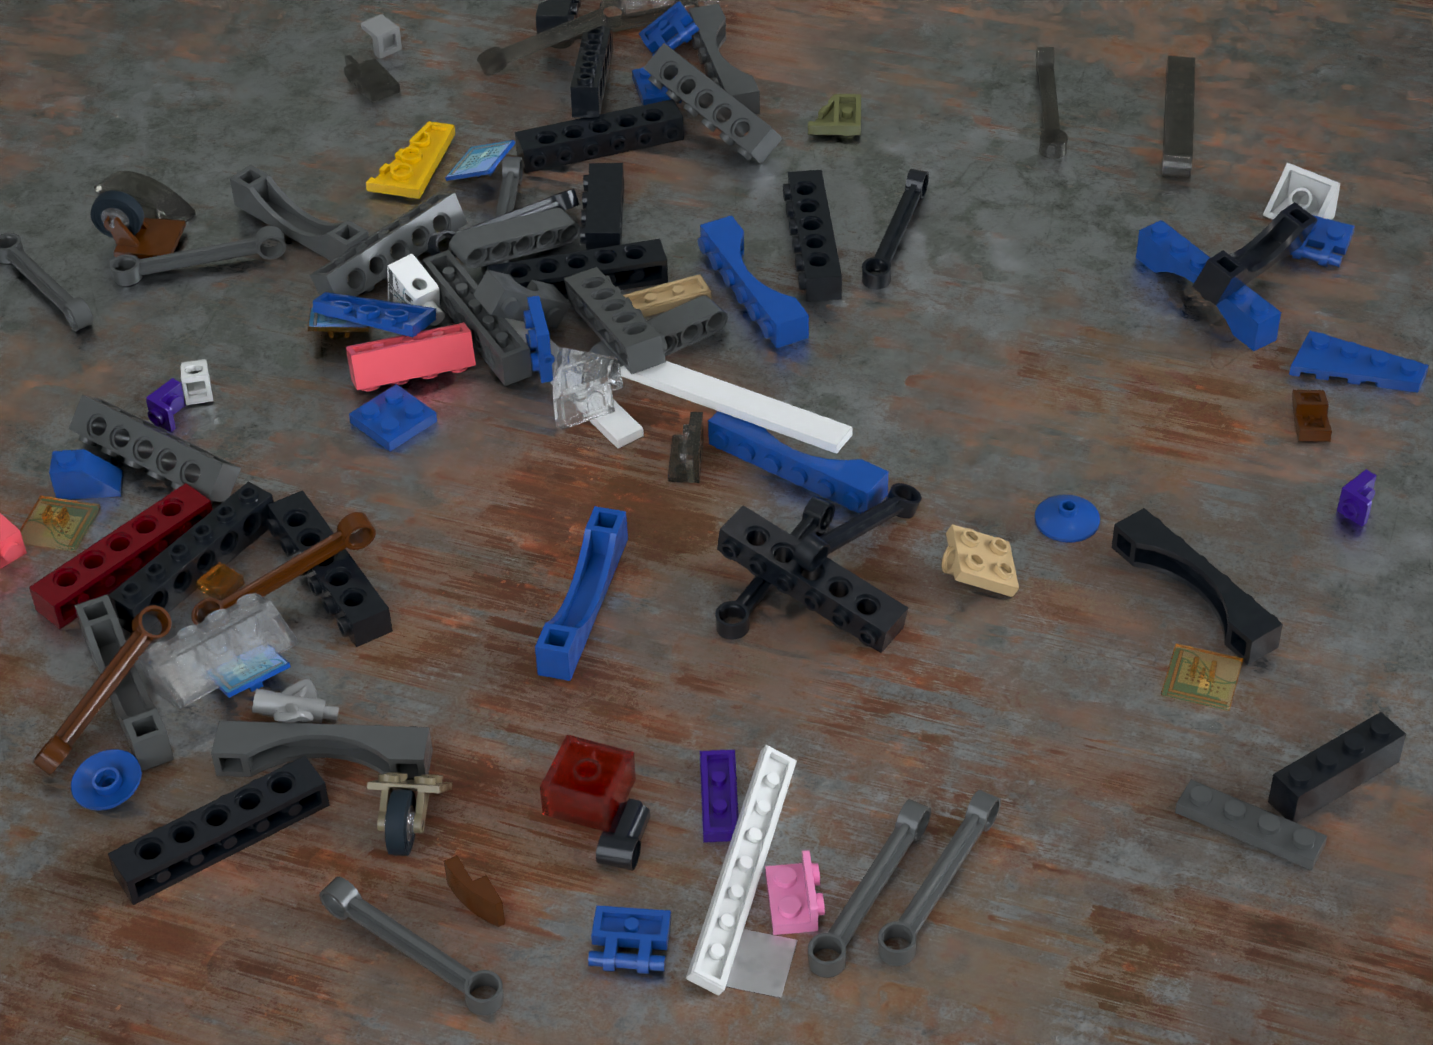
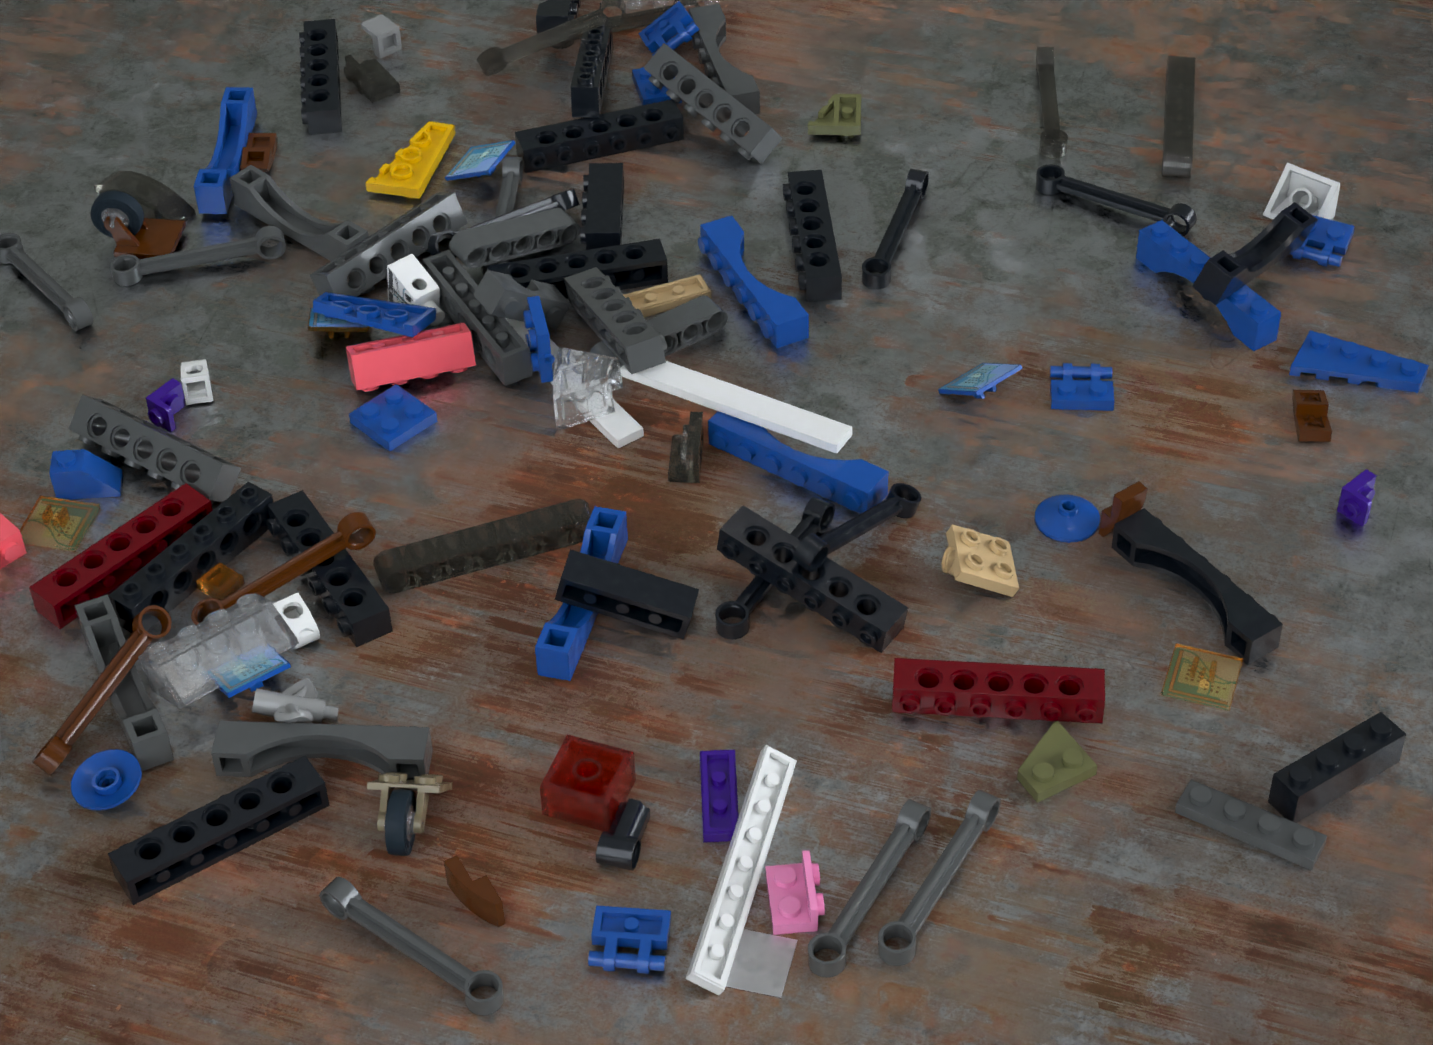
(236, 121): none -> blue arch
(259, 151): none -> reddish brown slope
(299, 619): none -> white leg
(320, 77): none -> black brick
(482, 546): none -> clear smoke beam
(627, 594): none -> black brick
(980, 379): none -> piece
(998, 690): none -> dark red brick
(1052, 180): none -> black piece
(1055, 764): none -> olive wing
(1081, 394): none -> blue plate
(1124, 504): none -> reddish brown slope

